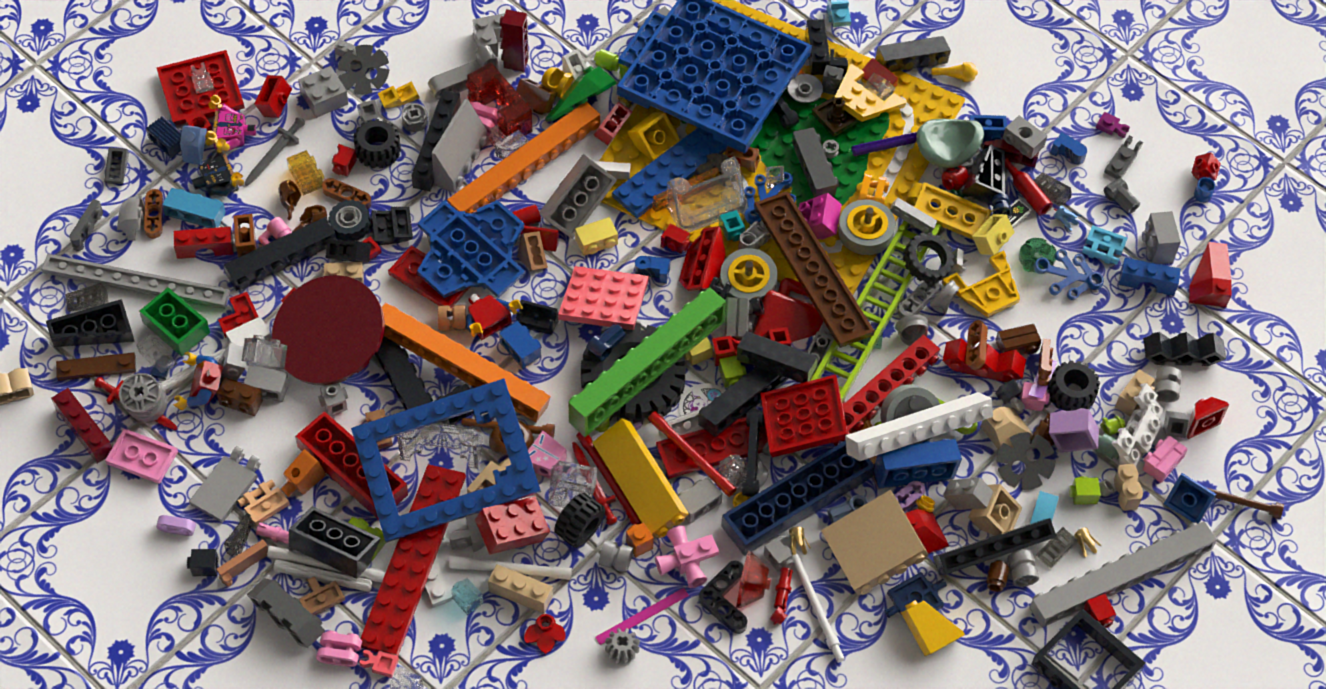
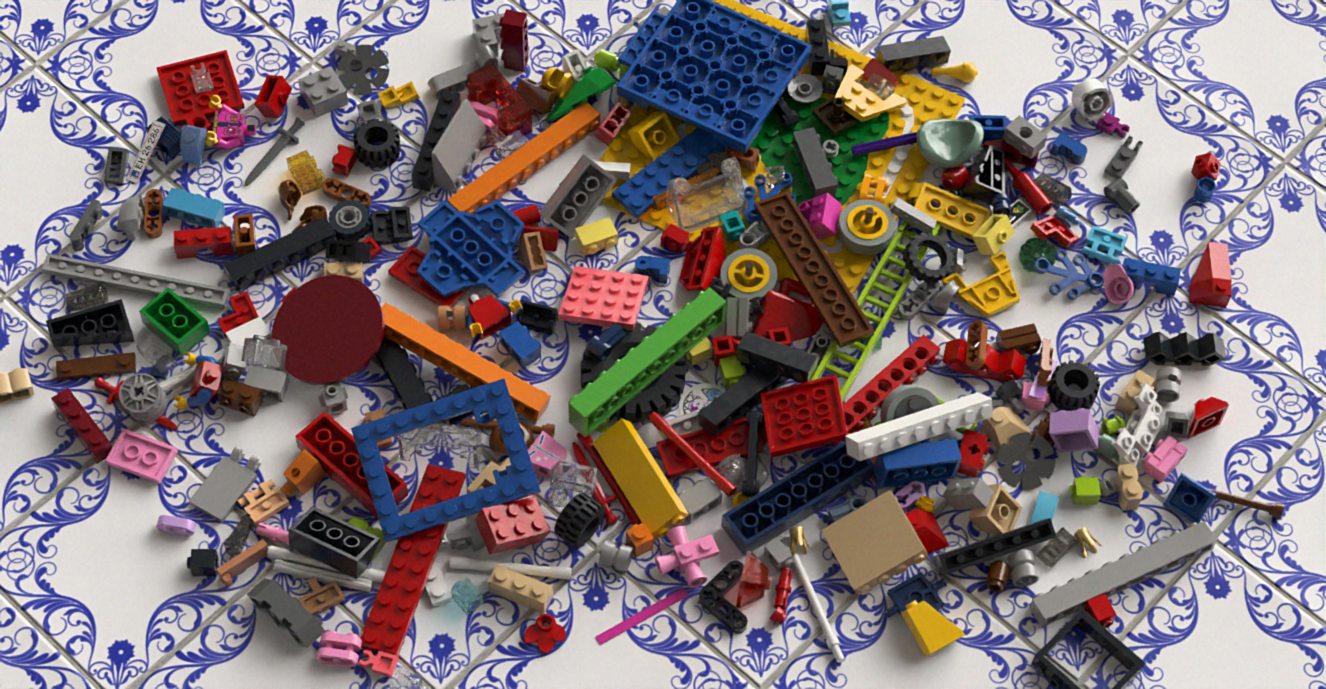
(145, 151): none -> white sticker
(217, 173): torso -> none
(275, 228): bright pink piece -> none
(415, 117): light grey wheel -> none
(622, 652): light grey gear -> none
(912, 328): light grey piece -> none
(973, 444): none -> red brick
(1051, 227): none -> red plate
(1091, 99): none -> white brick
(1117, 284): none -> bright pink piece
(1161, 237): light grey brick -> none

